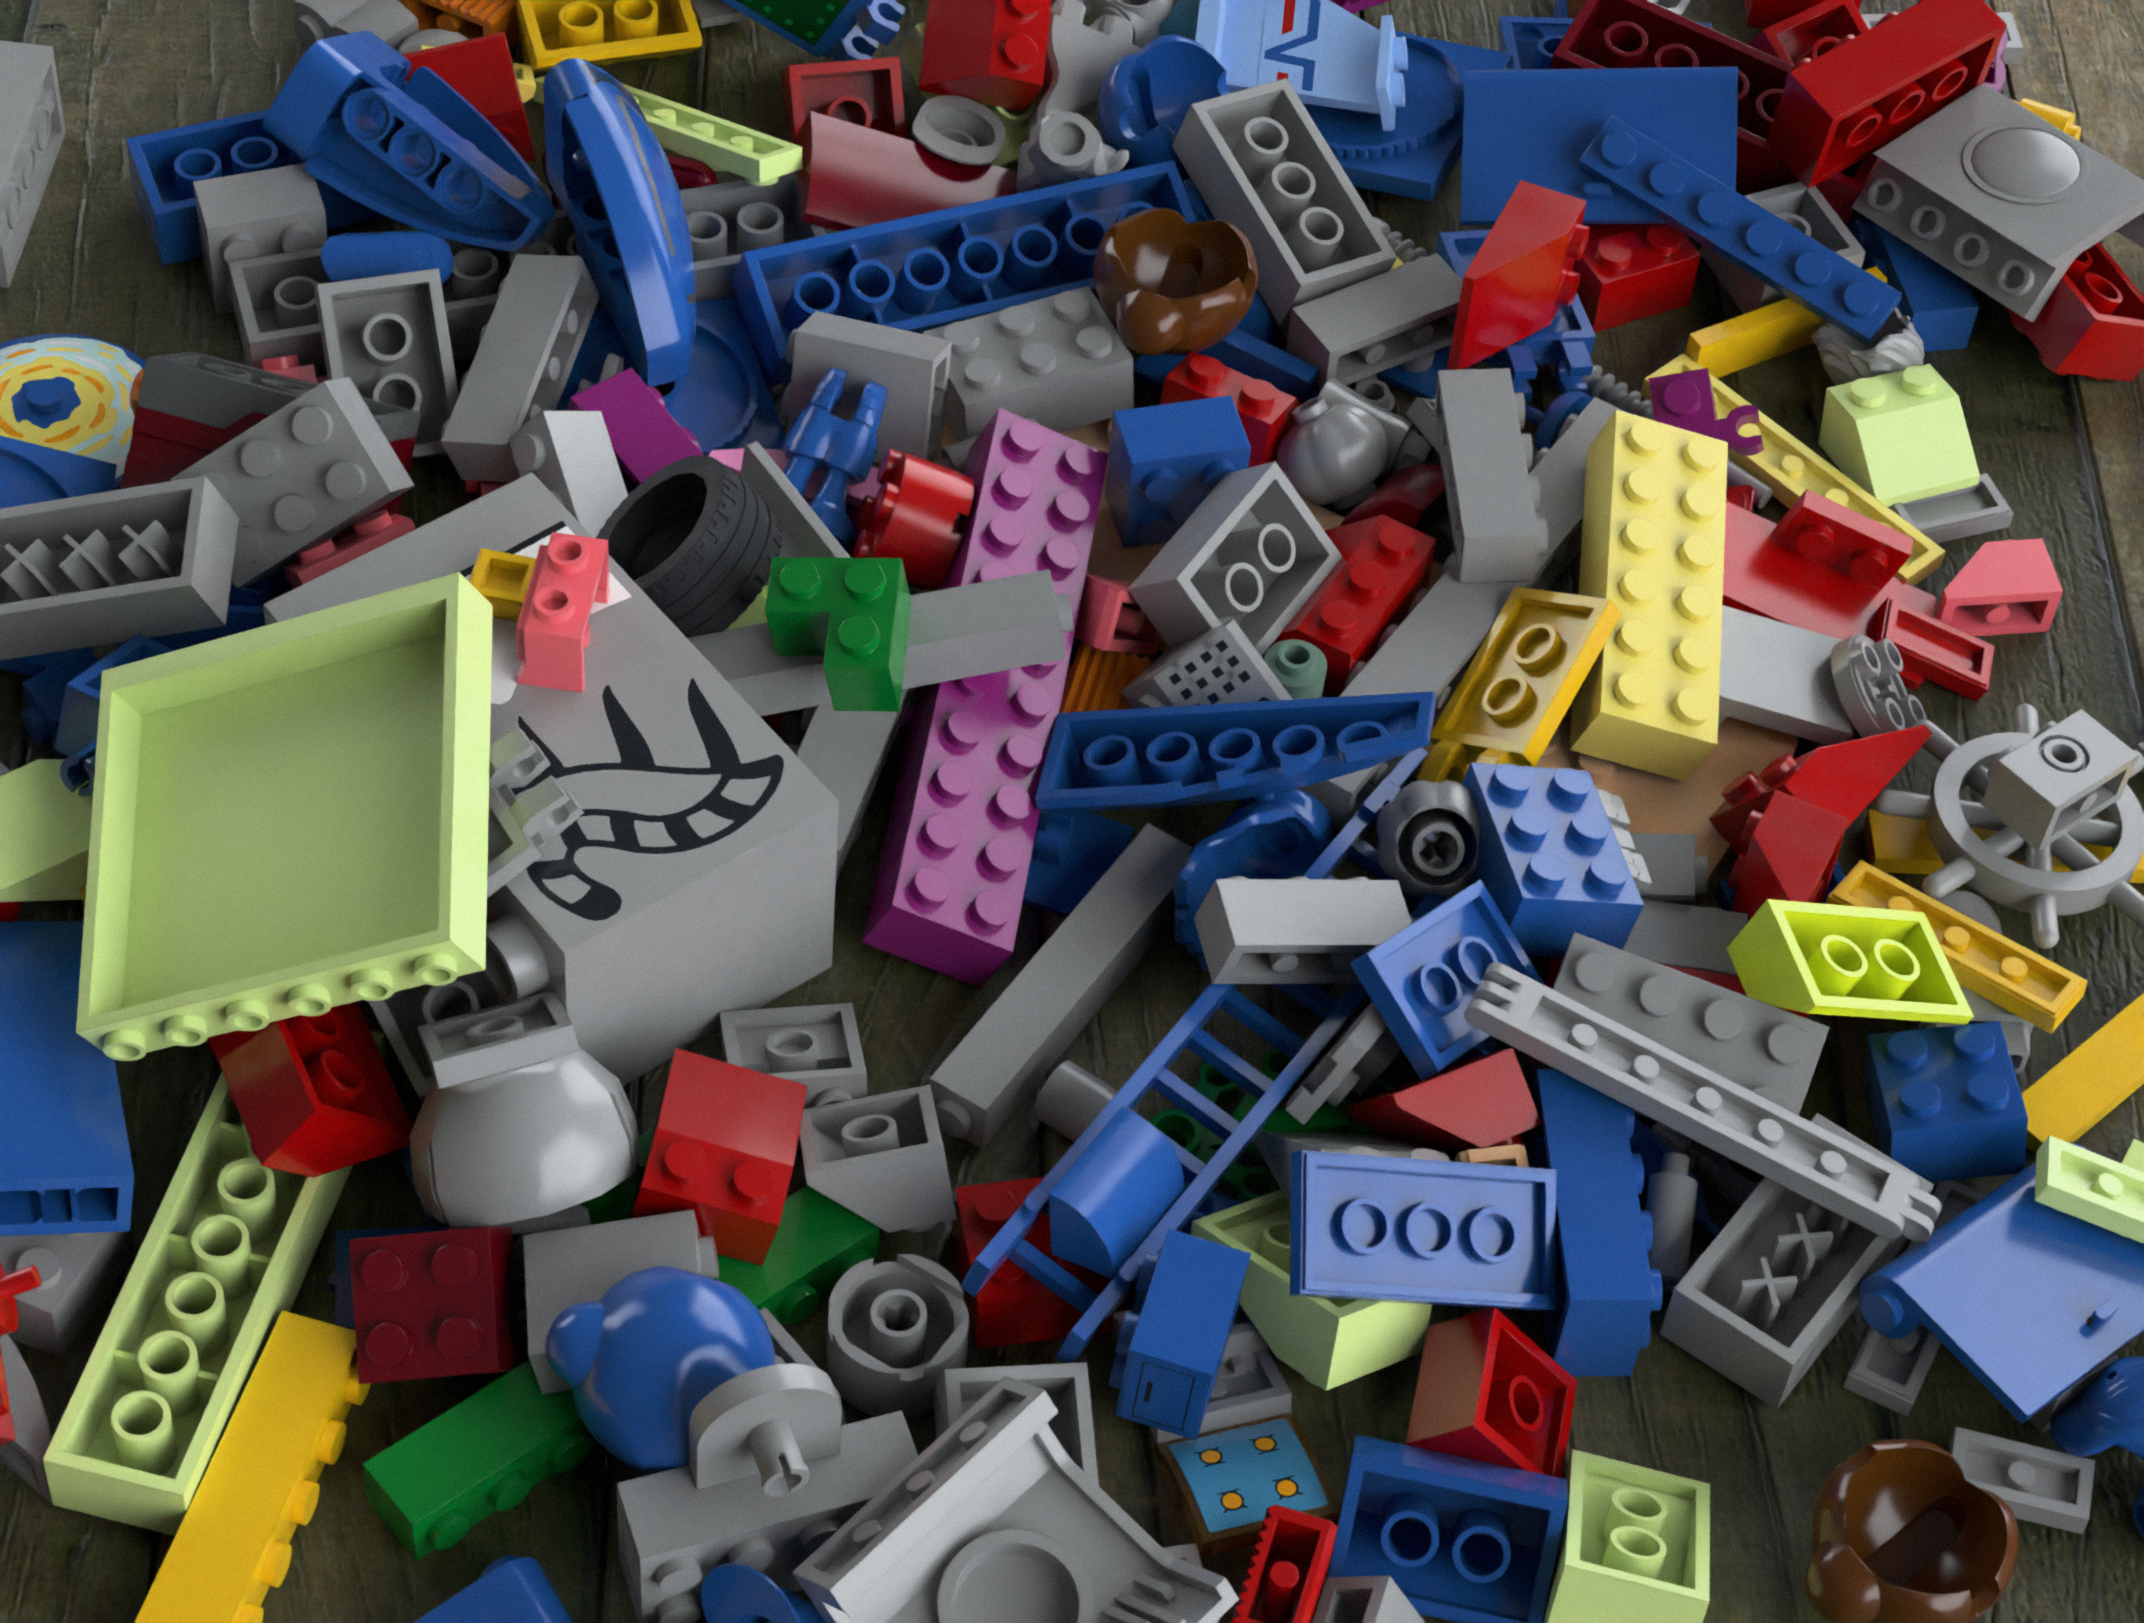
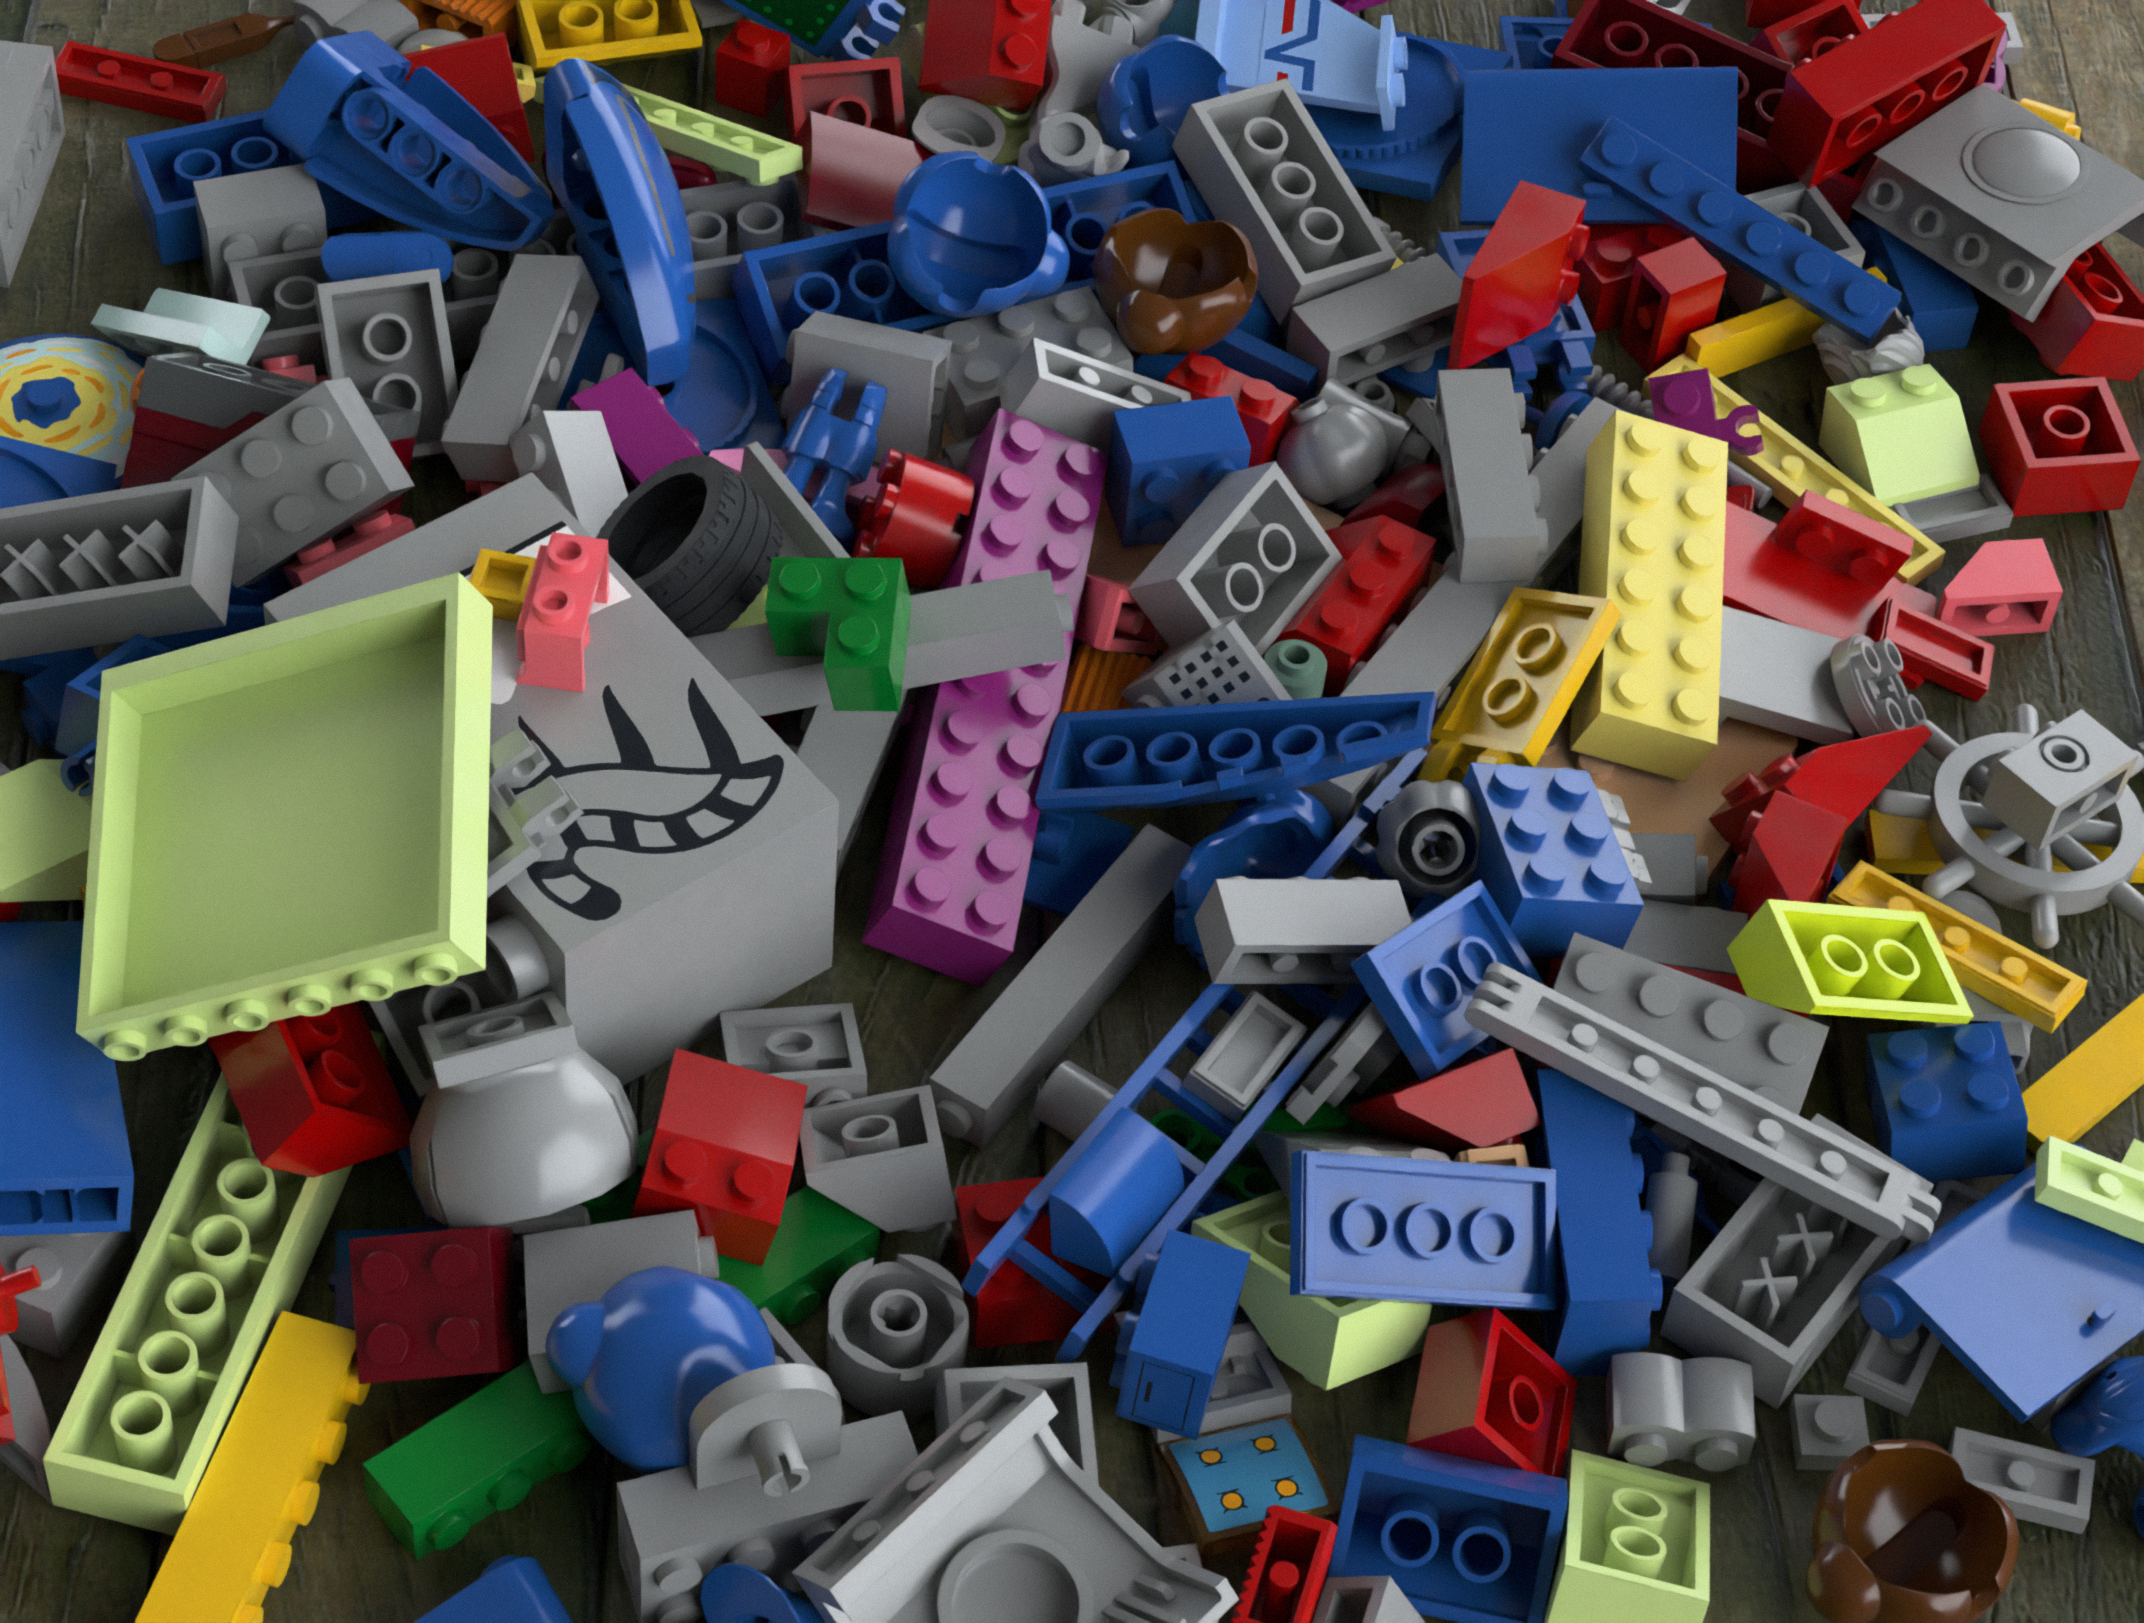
(138, 82): none -> red tile
(185, 323): none -> light aqua panel
(220, 40): none -> reddish brown piece
(751, 68): none -> red brick
(973, 236): none -> blue piece
(1077, 392): none -> light grey brick
(1244, 1056): none -> light grey tile
(1668, 299): none -> red brick
(1680, 1410): none -> light grey brick
(1826, 1429): none -> light grey plate
(2058, 446): none -> red brick

